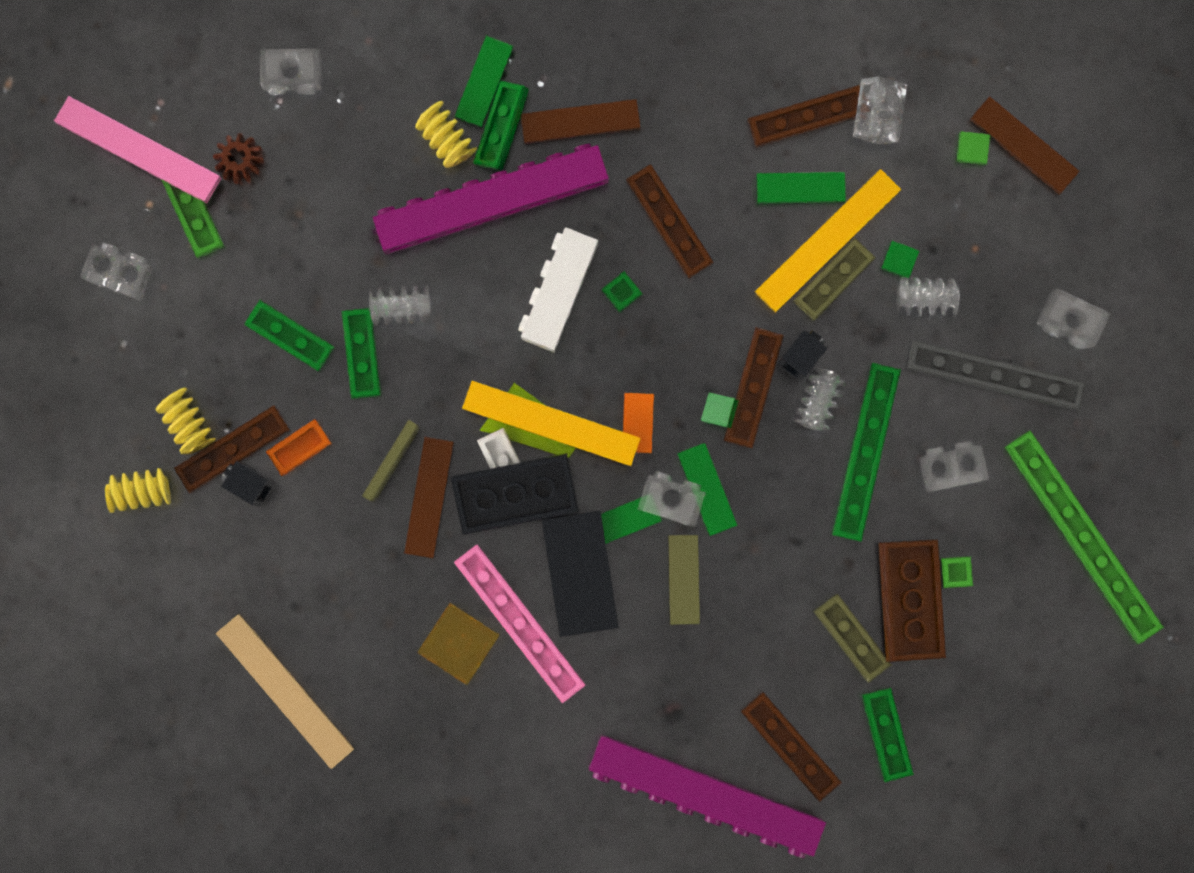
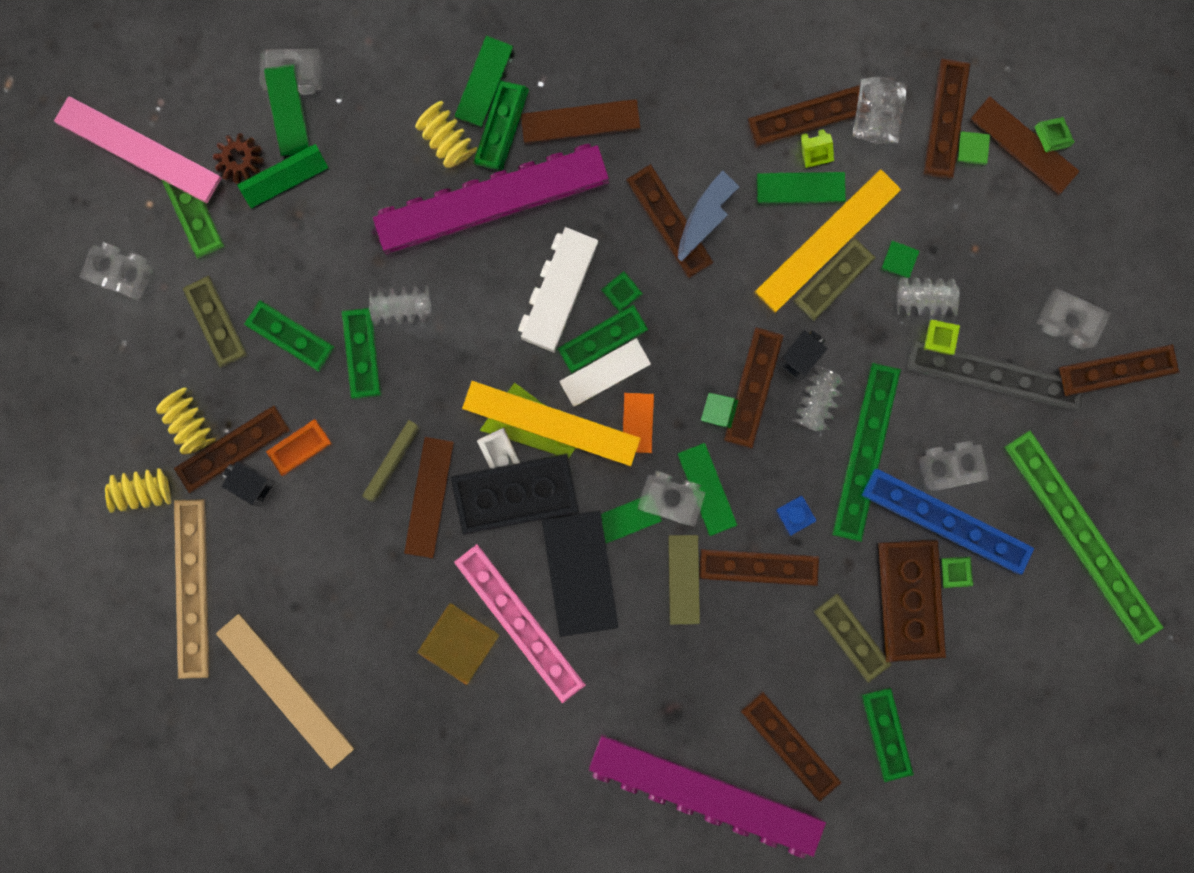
(191, 588): none -> tan tile
(214, 321): none -> olive tile
(282, 176): none -> green tile
(286, 109): none -> green tile
(602, 339): none -> green tile
(605, 372): none -> white tile
(706, 214): none -> sand blue slope
(759, 567): none -> reddish brown tile
(796, 515): none -> blue plate
(817, 149): none -> lime tile
(941, 337): none -> lime tile
(946, 118): none -> reddish brown tile
(948, 521): none -> blue plate
(1054, 134): none -> bright green tile
(1119, 370): none -> reddish brown tile

